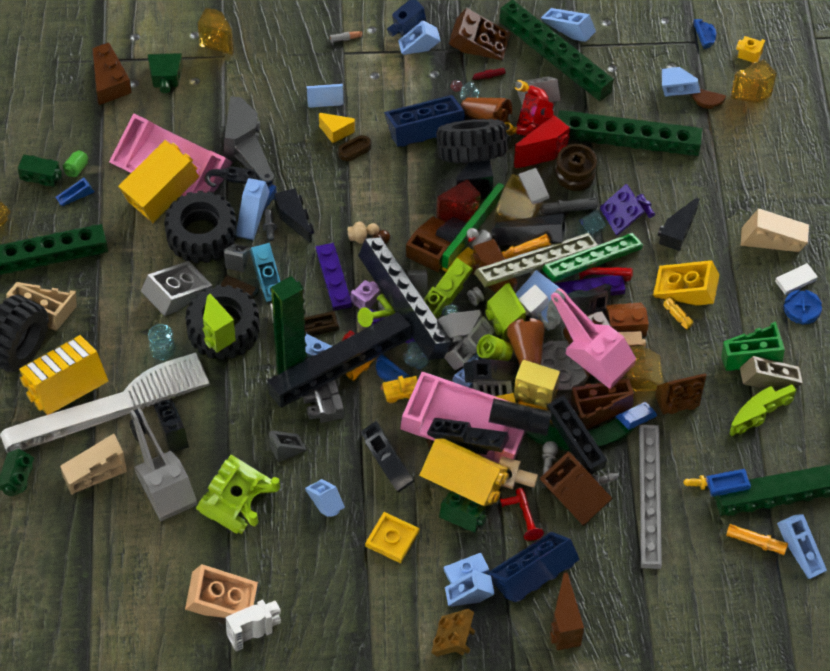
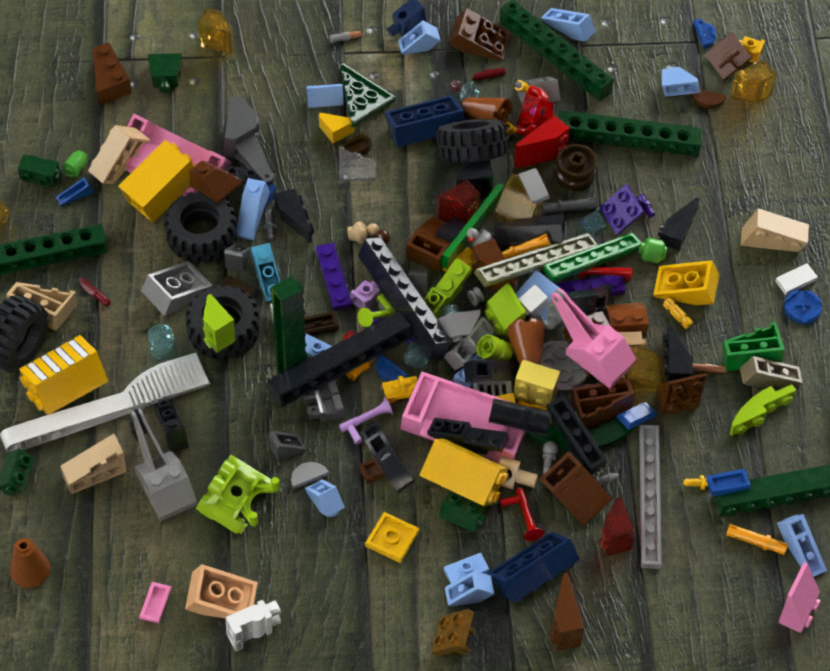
(28, 564): none -> dark orange cone
(95, 292): none -> dark red piece
(116, 152): none -> tan wedge
(155, 602): none -> bright pink tile
(213, 180): none -> reddish brown slope
(307, 473): none -> light grey tile
(350, 425): none -> lavender piece
(355, 166): none -> clear wing
(362, 96): none -> dark green tile
(371, 471): none -> reddish brown tile
(617, 530): none -> clear red slope
(653, 250): none -> bright green head
(678, 358): none -> black slope
(708, 368): none -> nougat piece
(728, 56): none -> reddish brown plate
(801, 601): none -> bright pink slope

